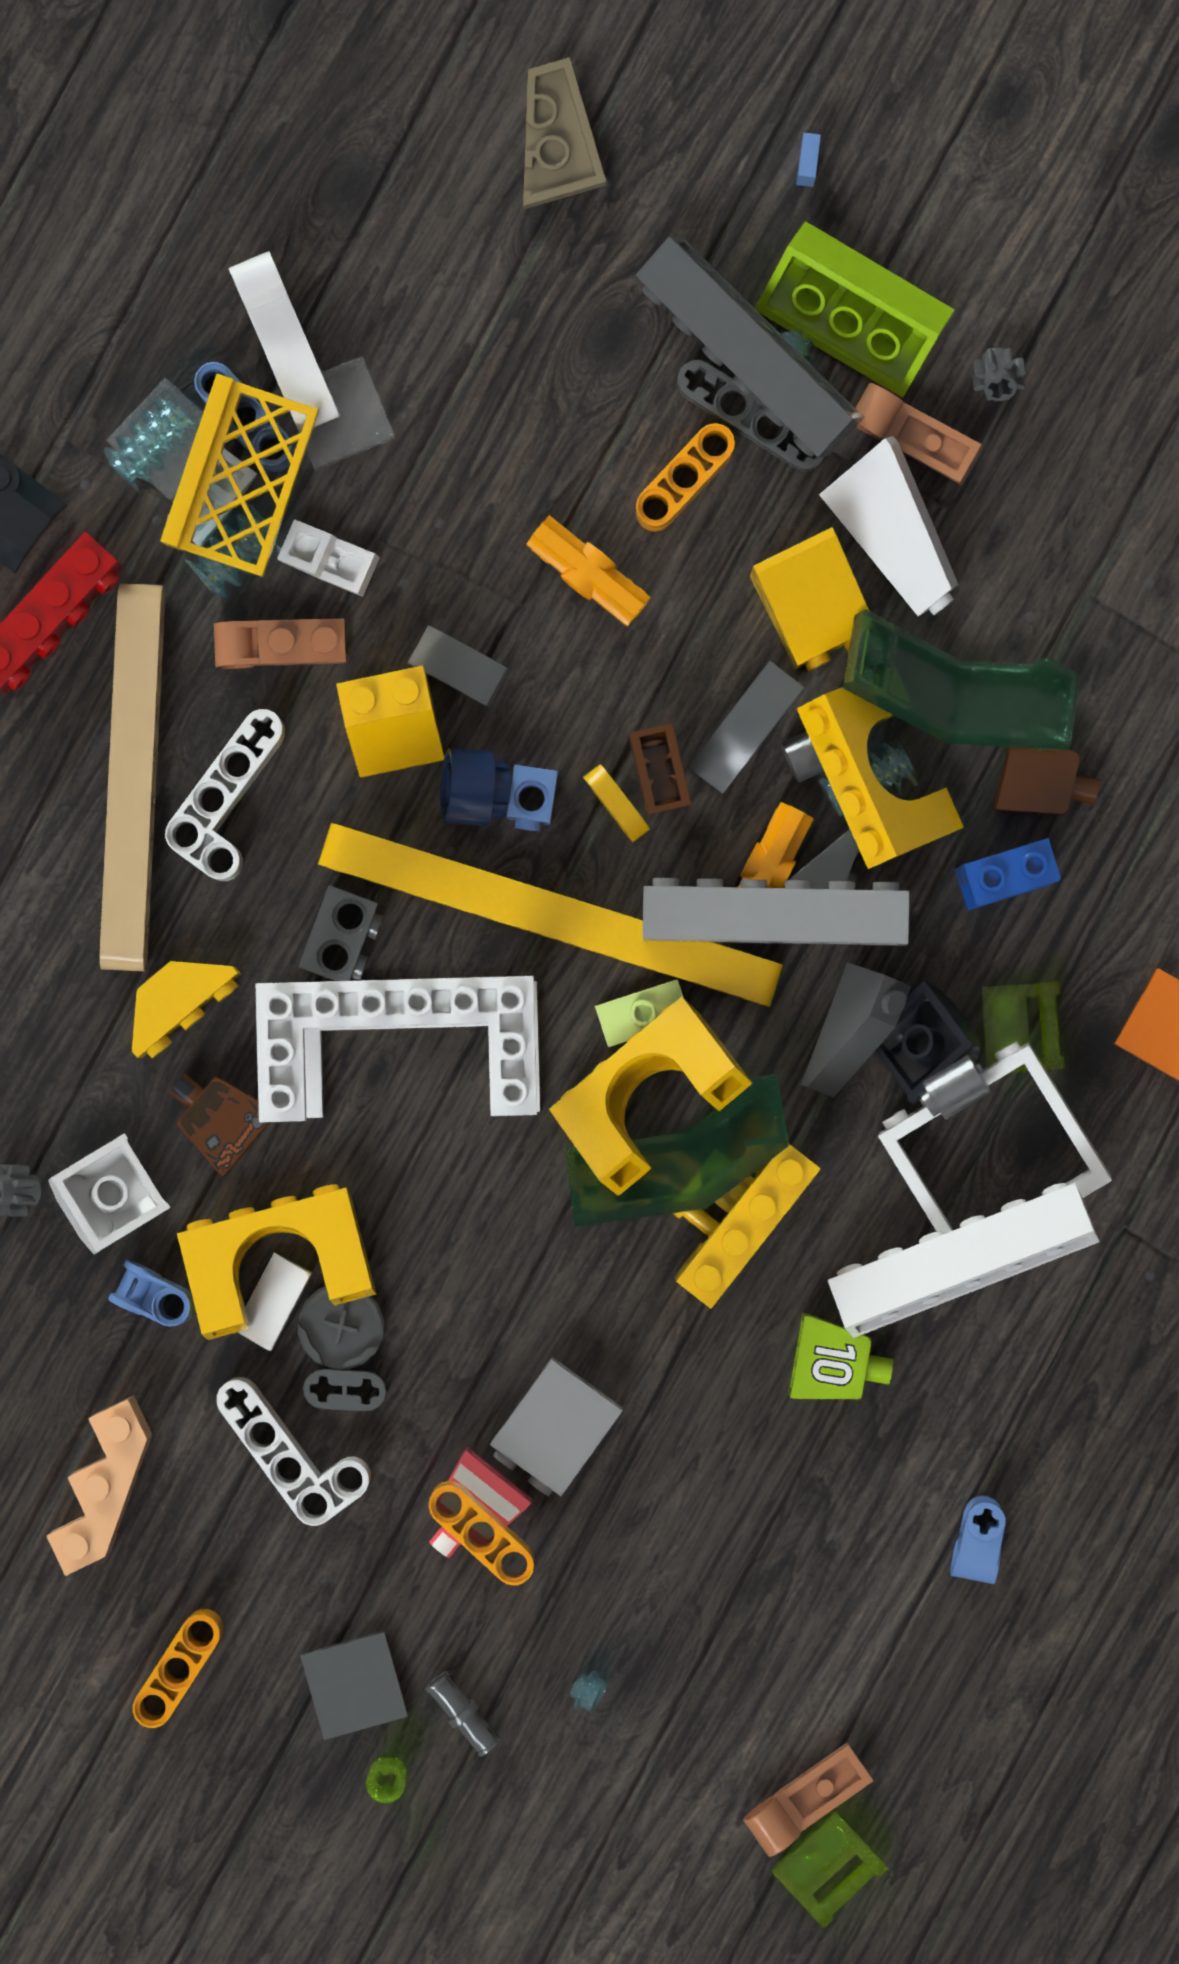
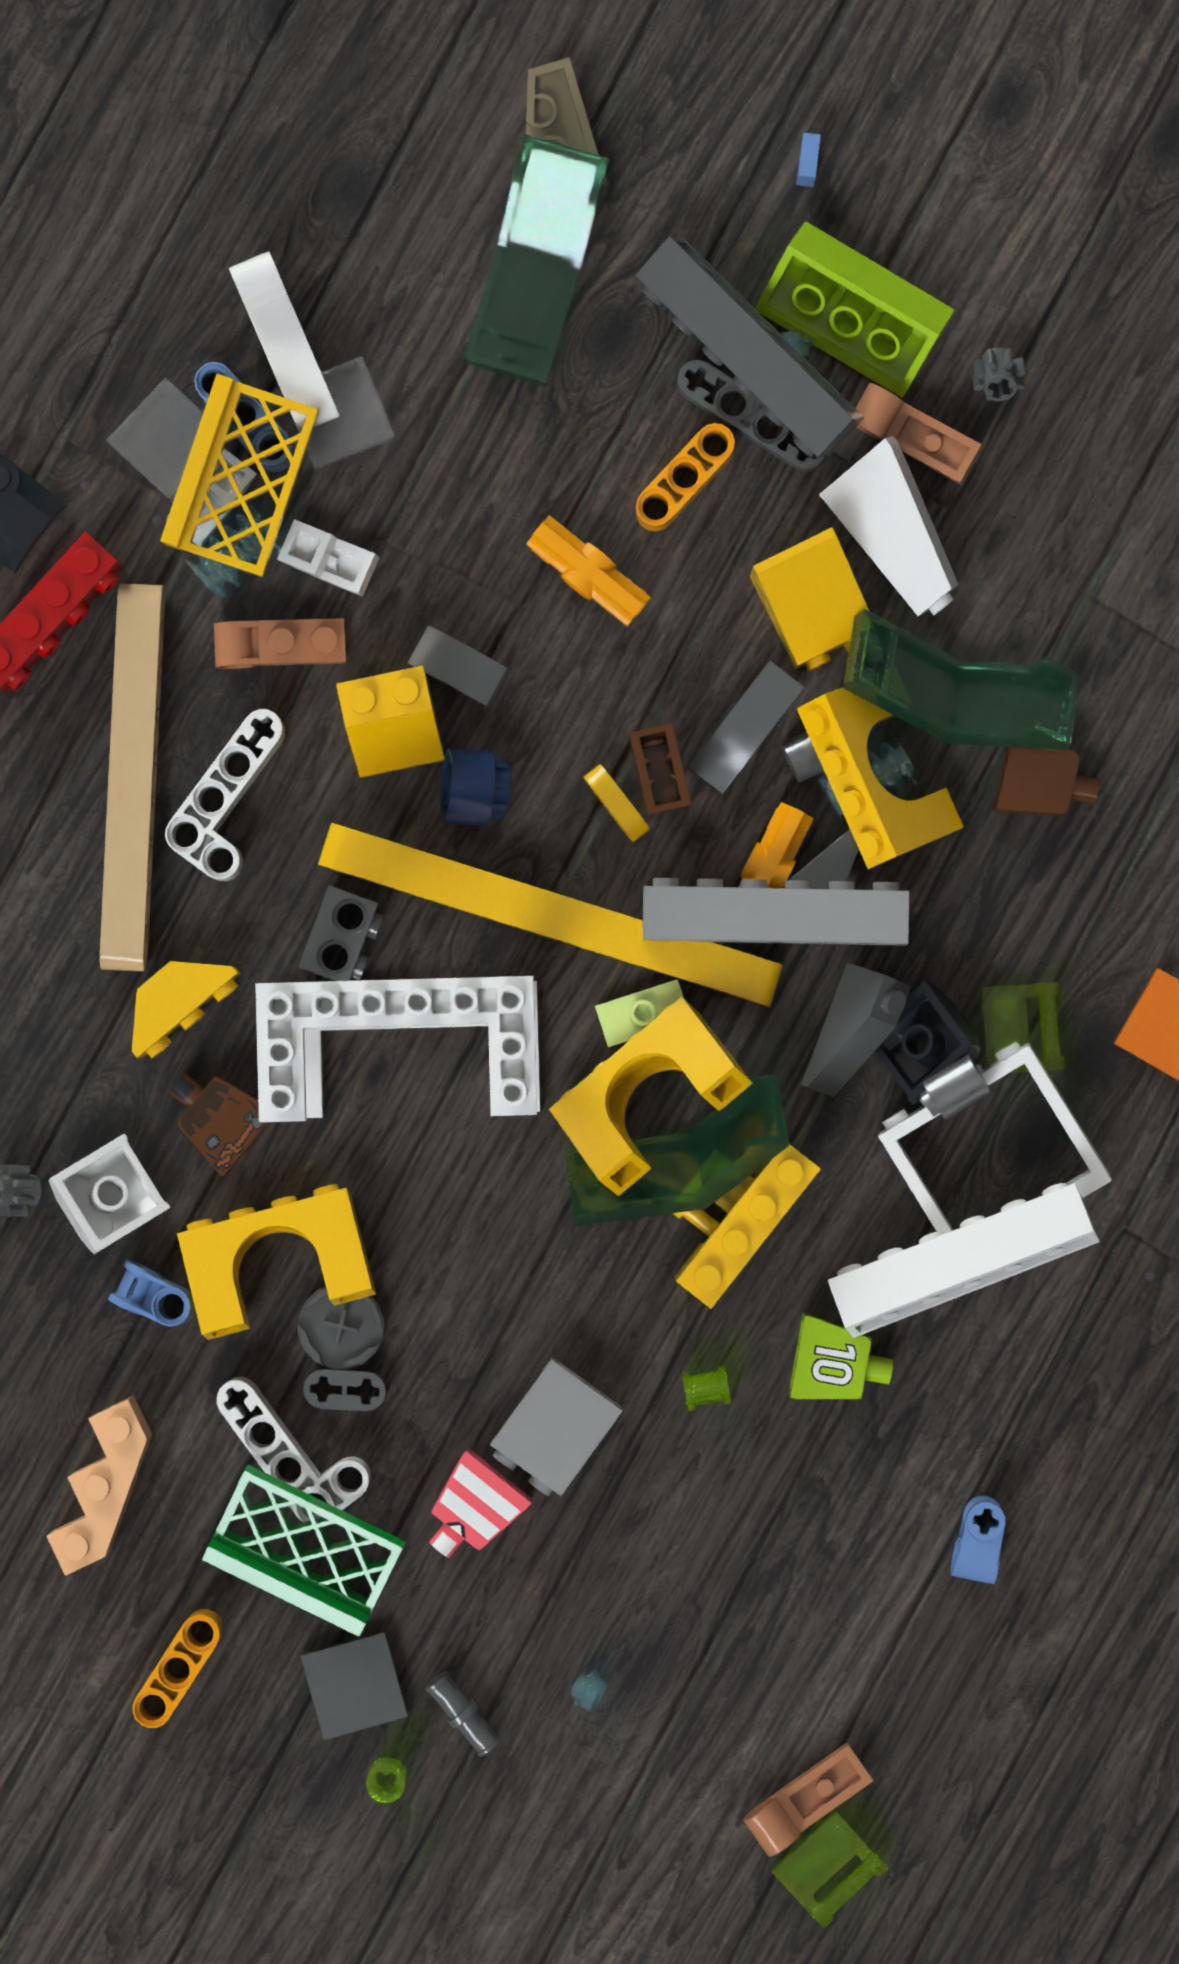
(149, 441): clear light blue piece -> none
(274, 1300): white slope -> none
(296, 1583): none -> fence
(490, 1553): light orange beam -> none
(531, 777): medium blue brick -> none
(536, 260): none -> clear green windscreen
(706, 1388): none -> clear neon green bush
(1007, 874): blue panel -> none

